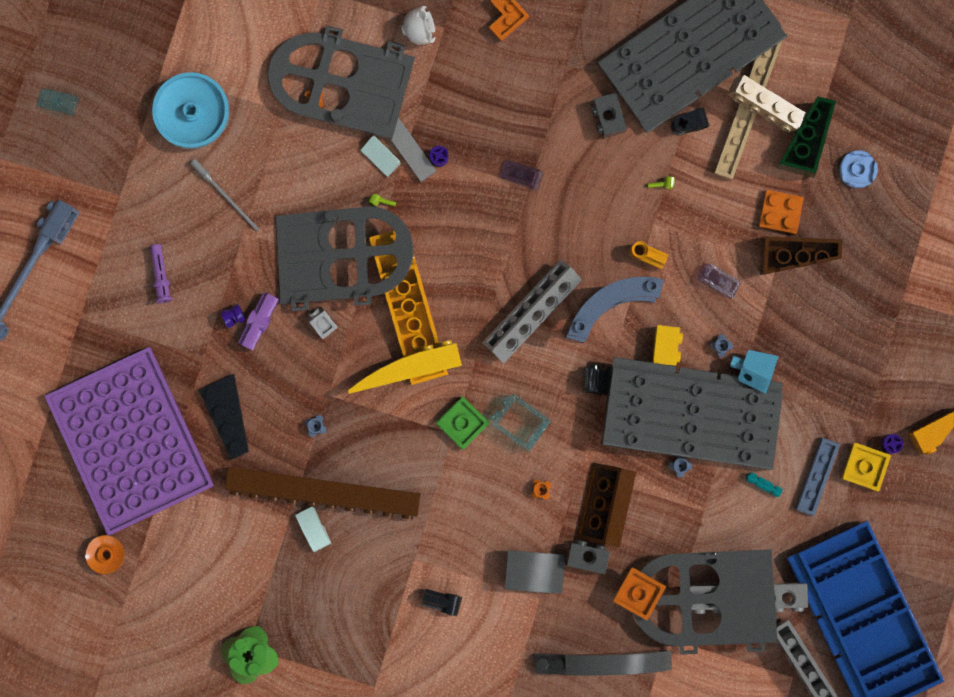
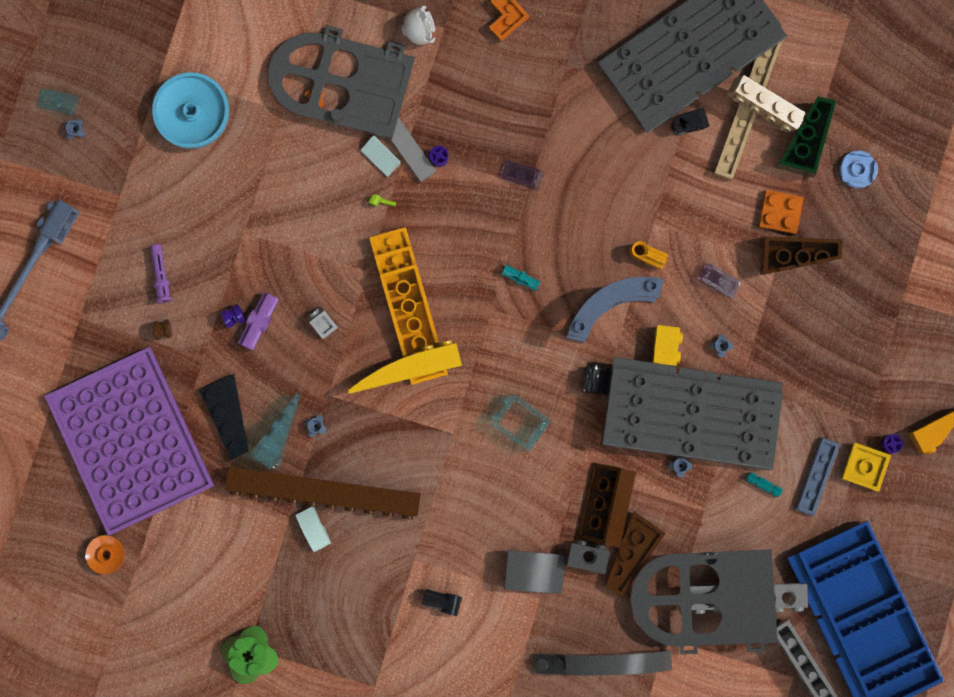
(79, 129): none -> sand blue plate
(162, 329): none -> reddish brown wheel
(206, 175): light grey piece -> none
(273, 445): none -> clear light blue wedge
(308, 256): dark grey door -> none
(462, 423): bright green plate -> none
(521, 278): none -> teal pin
(532, 311): light grey brick -> none
(537, 493): orange plate -> none
(610, 105): dark grey brick -> none
(635, 549): none -> reddish brown wing
(639, 593): orange plate -> none
(668, 183): lime hand -> none
(755, 369): medium azure torso -> none

